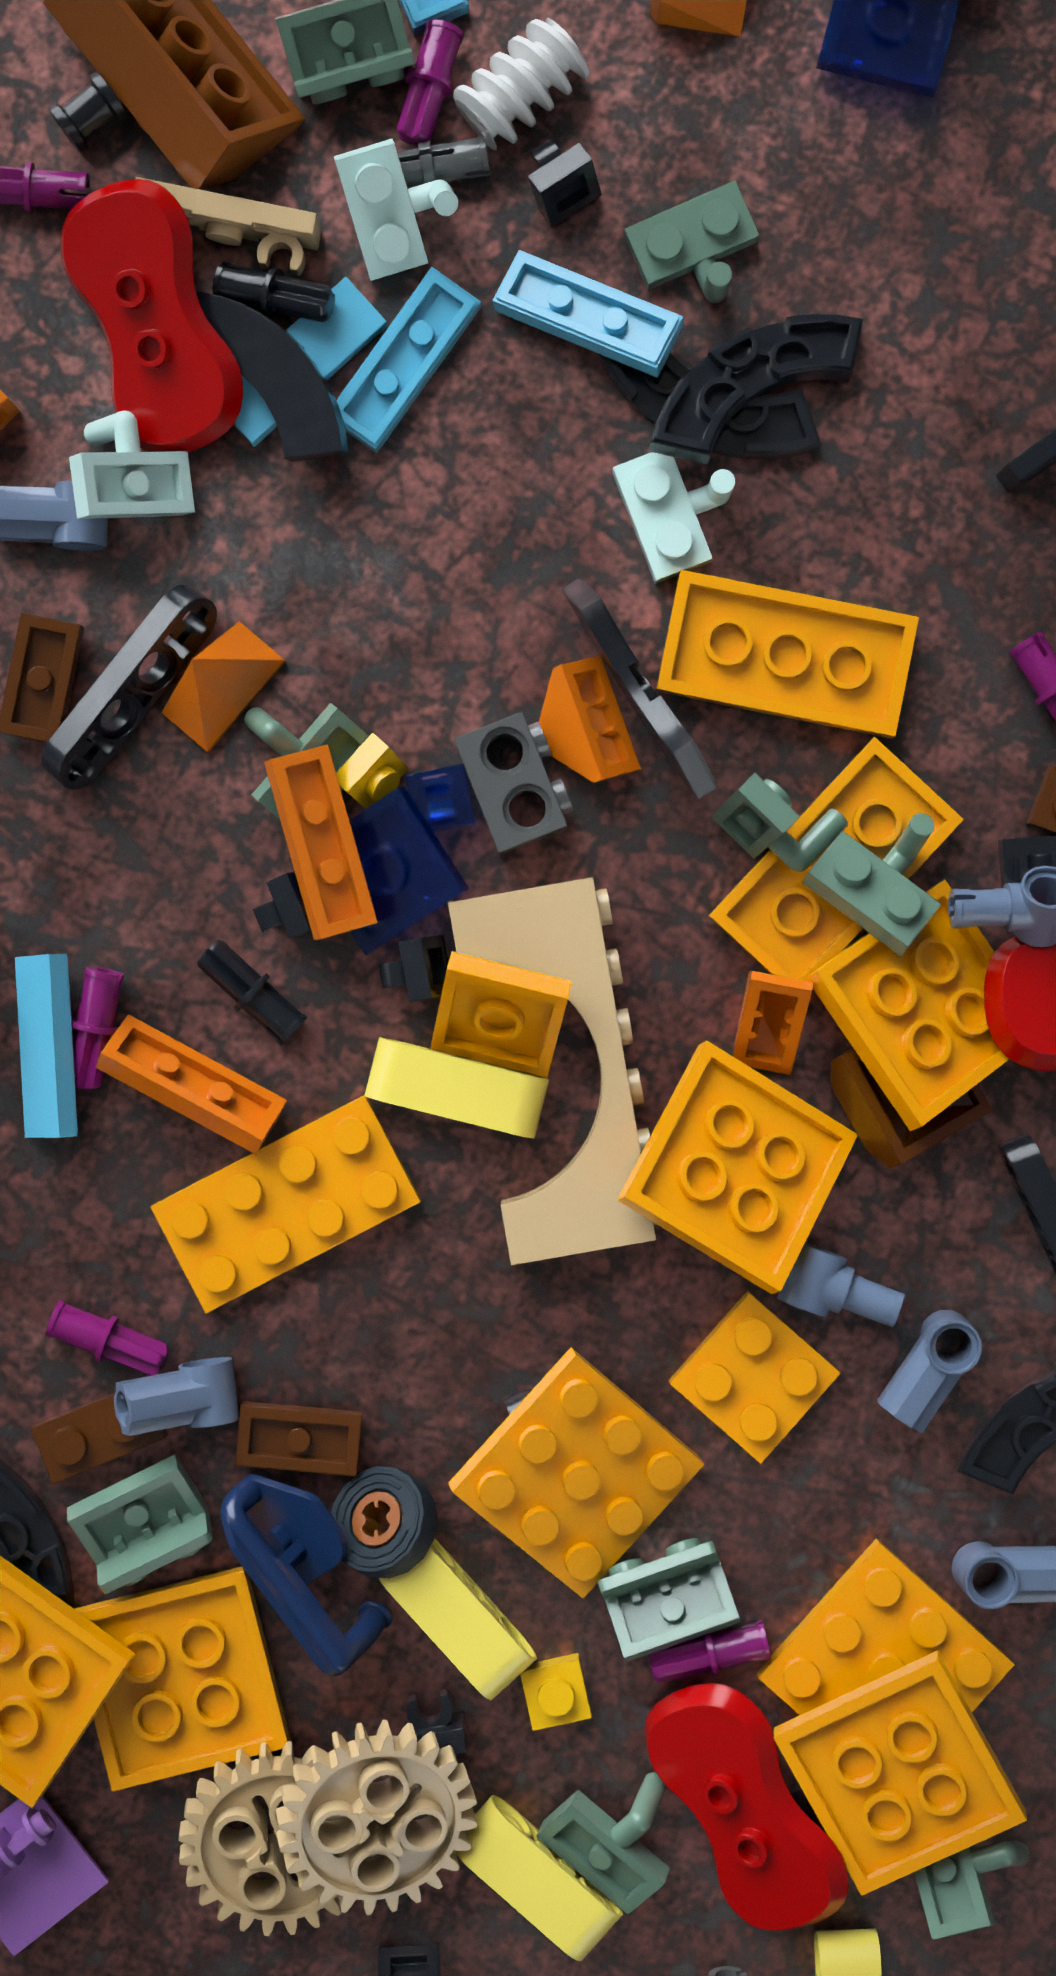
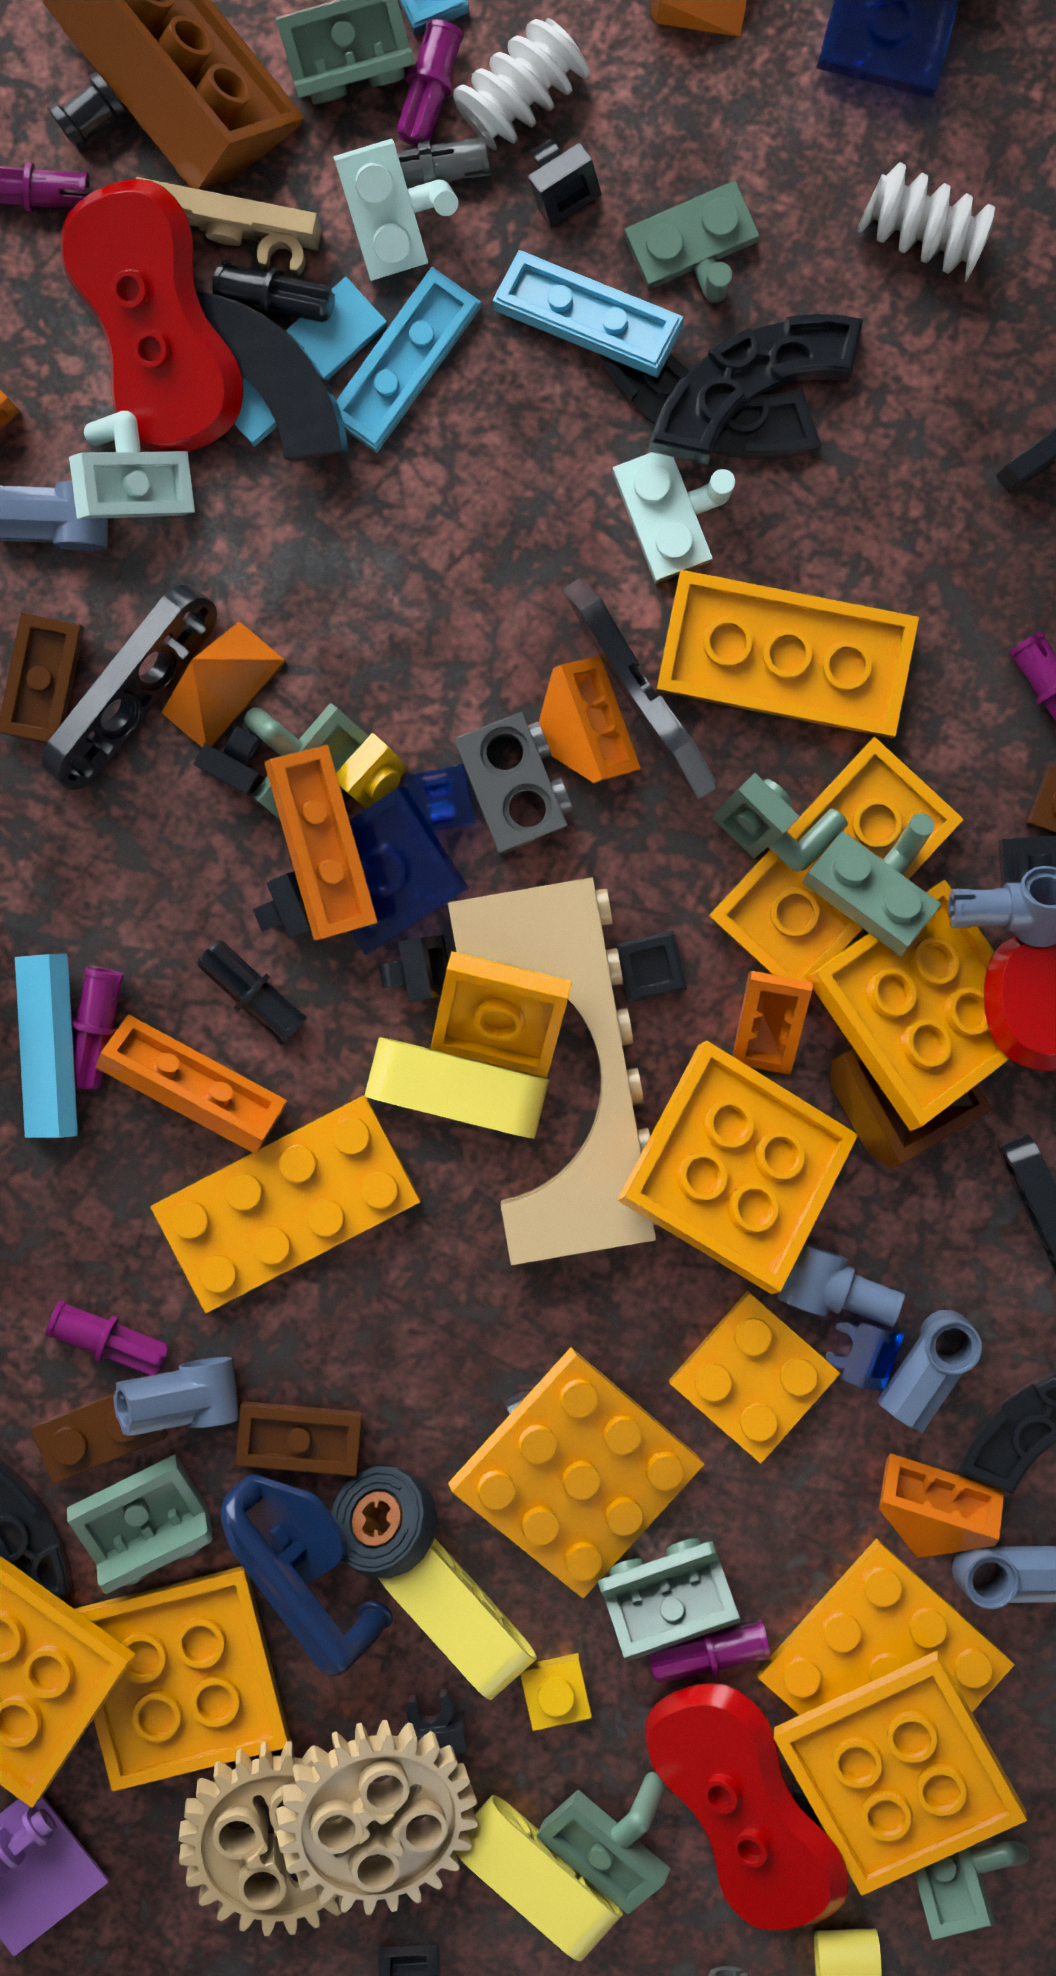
(233, 763): none -> black tile
(651, 966): none -> black tile
(871, 1354): none -> clear blue tile
(928, 219): none -> white piece
(939, 1509): none -> orange slope

